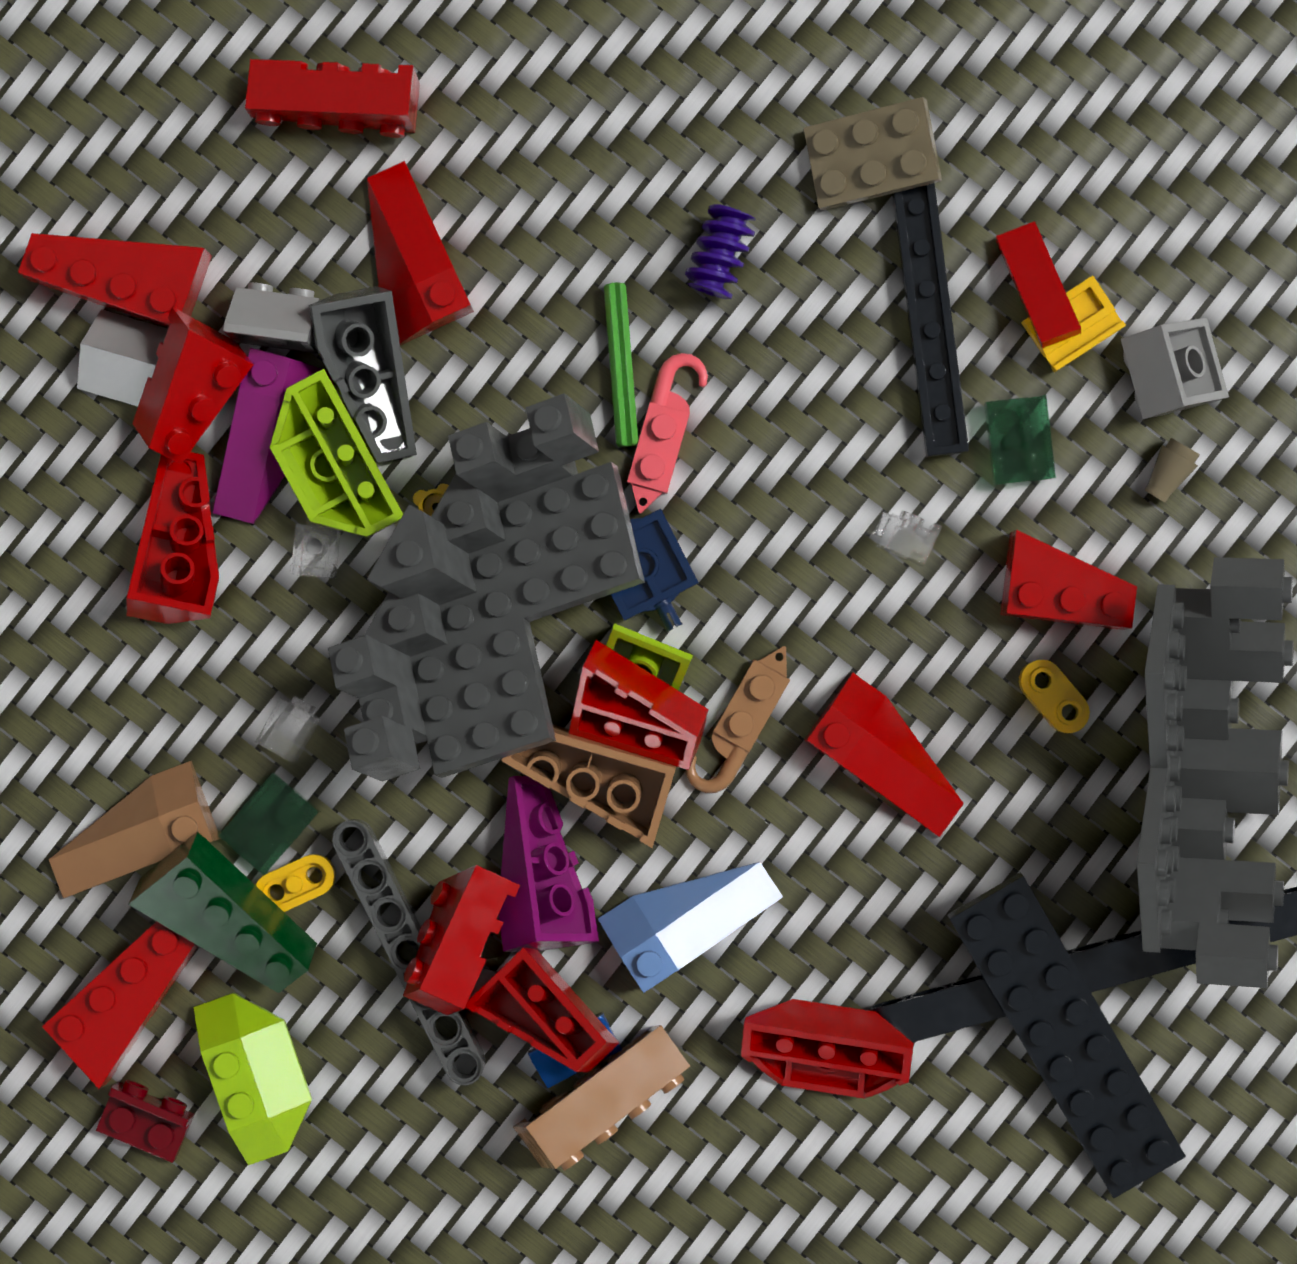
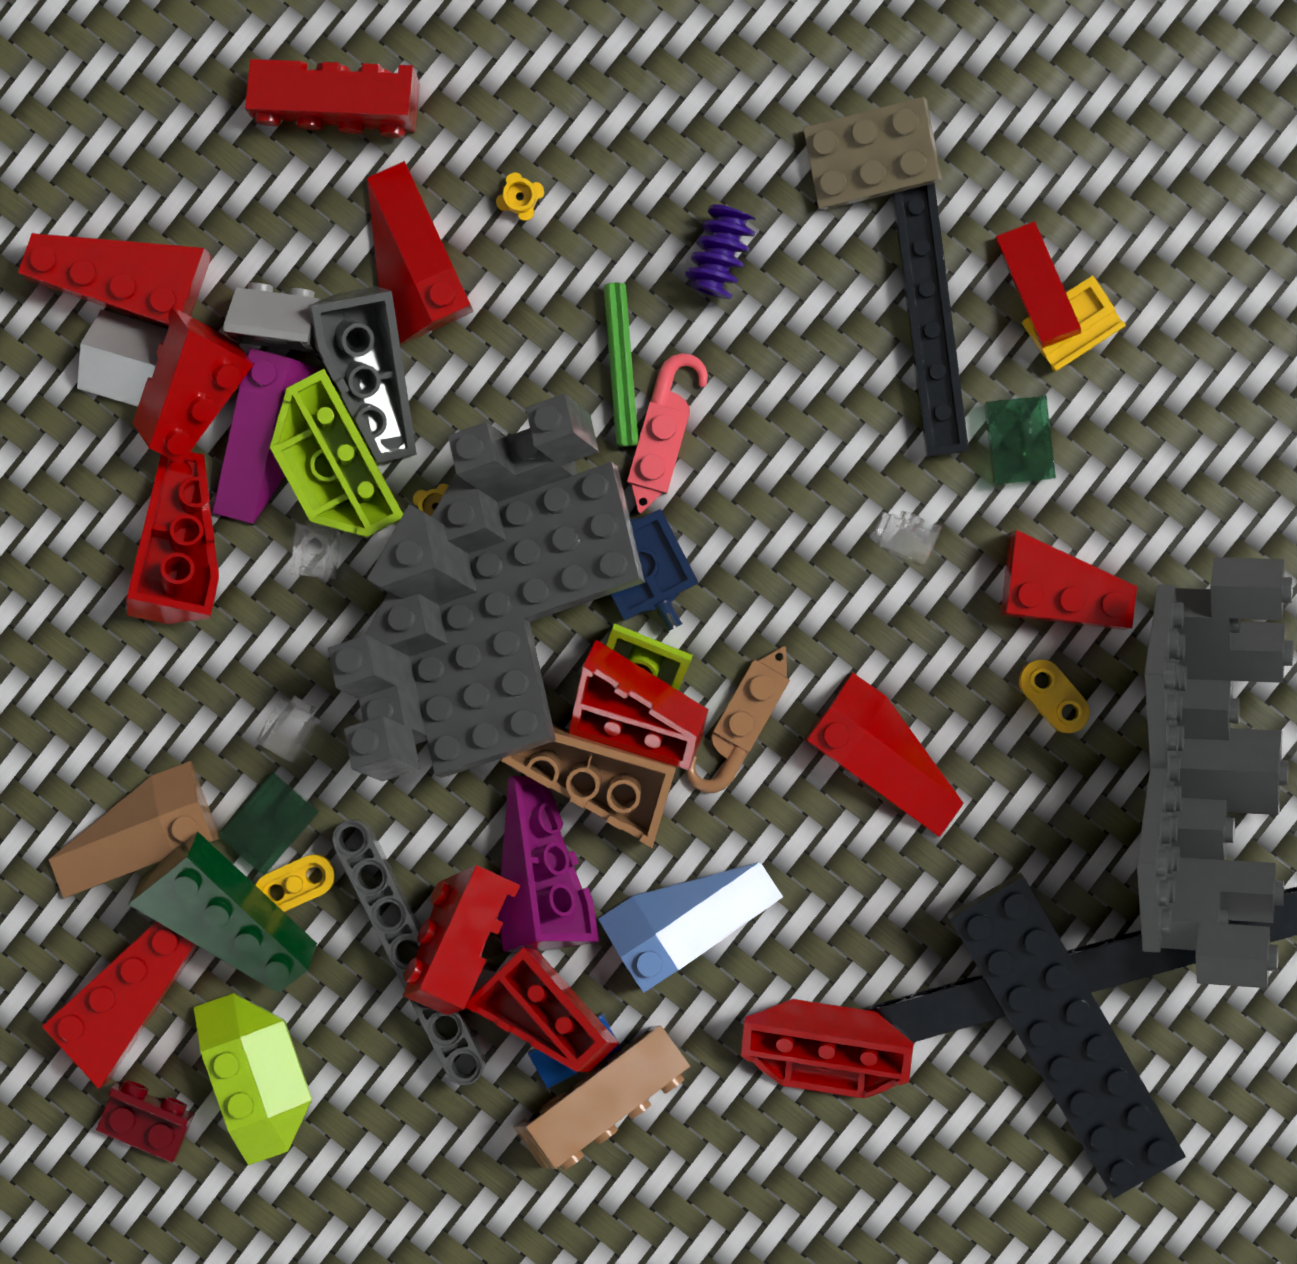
(516, 185): none -> yellow plate
(1171, 468): dark tan cone -> none
(1174, 367): light grey slope -> none

